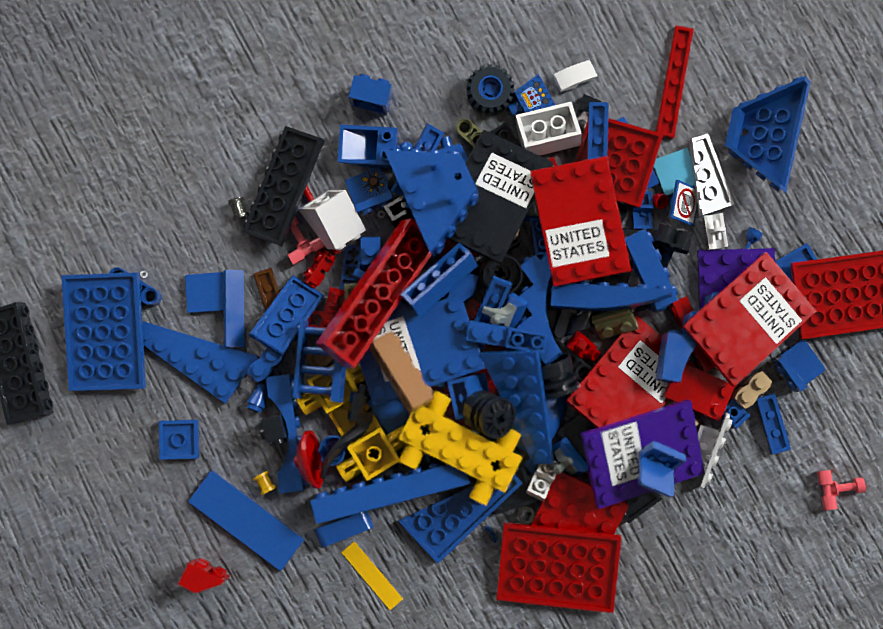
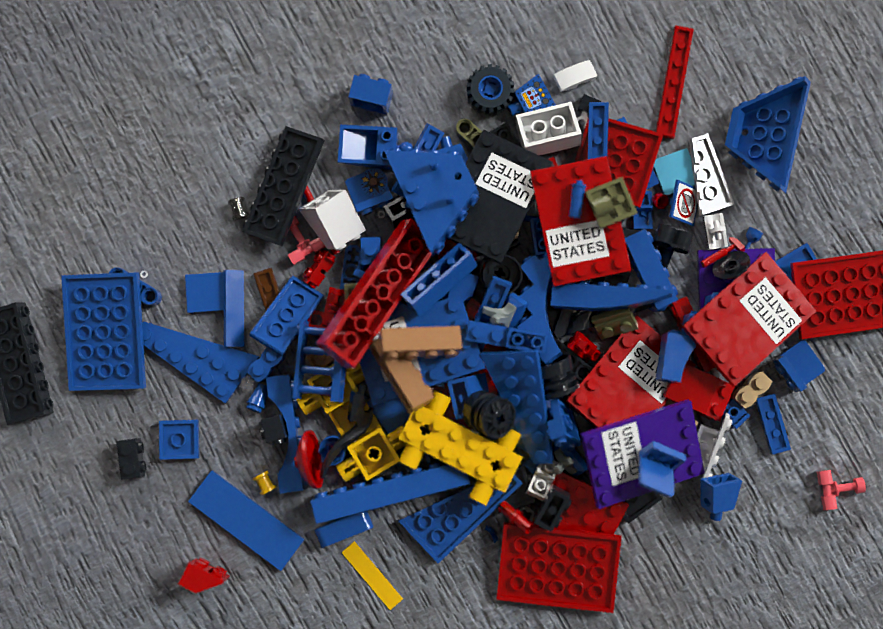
(131, 458): none -> black brick
(419, 341): none -> medium nougat brick
(516, 517): none -> red pin
(552, 507): none -> black brick
(563, 426): none -> blue plate
(577, 197): none -> blue piece
(610, 203): none -> olive plate
(719, 494): none -> blue torso
(731, 265): none -> black dish
(735, 244): none -> red piece

